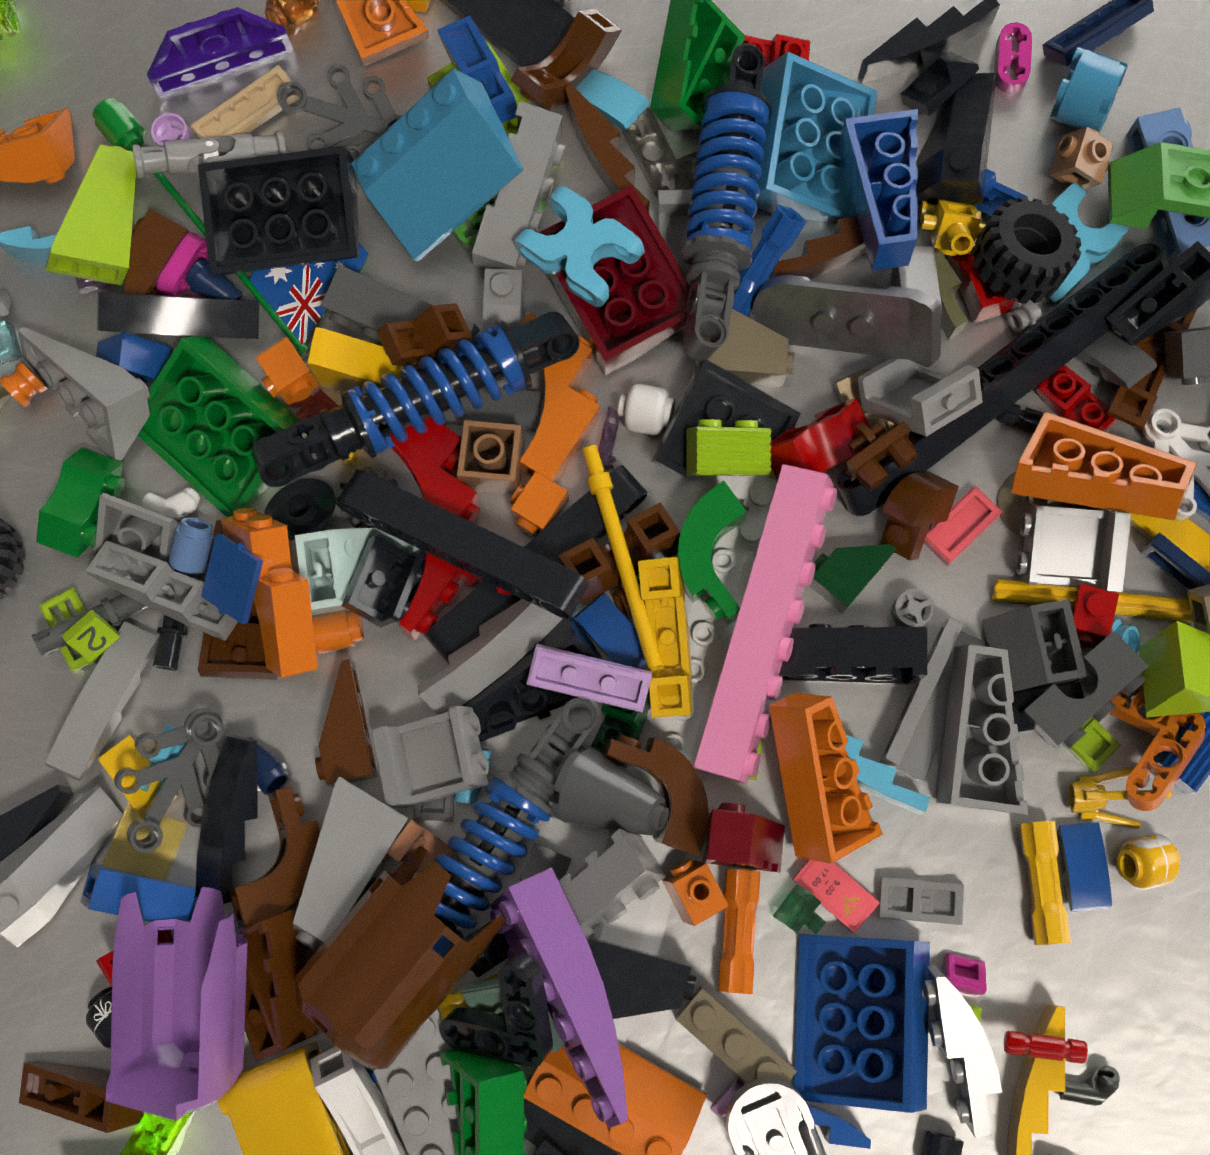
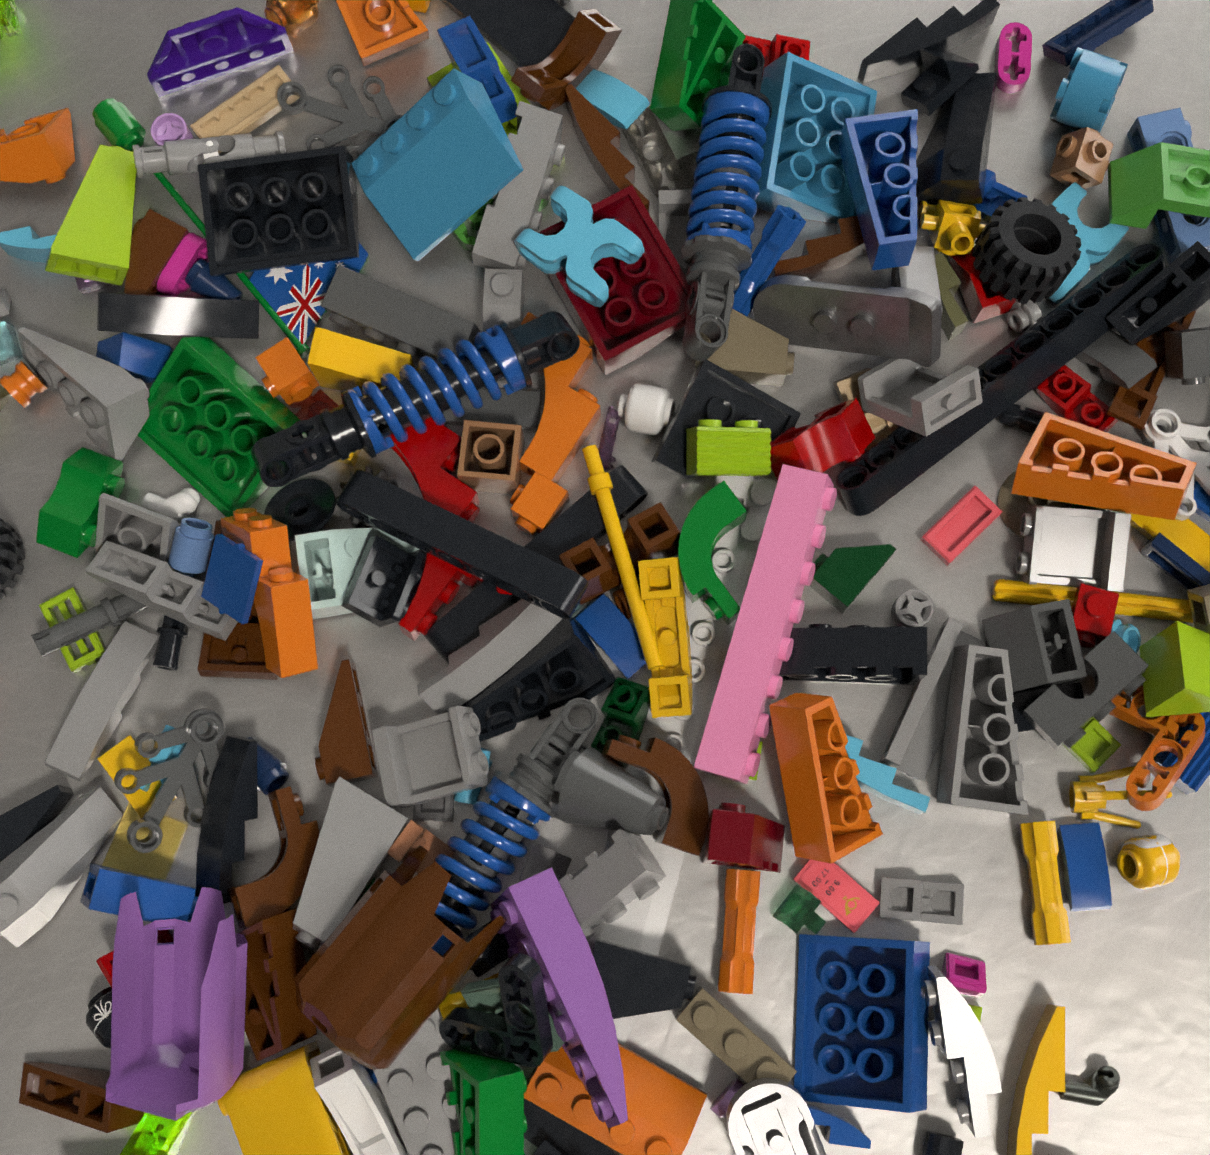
(91, 636): lime tile -> none
(337, 631): orange brick -> none
(425, 335): reddish brown brick -> none
(589, 678): lavender tile -> none
(694, 891): orange brick -> none
(866, 465): reddish brown hips -> none
(912, 507): reddish brown brick -> none
(1045, 1047): red axle -> none

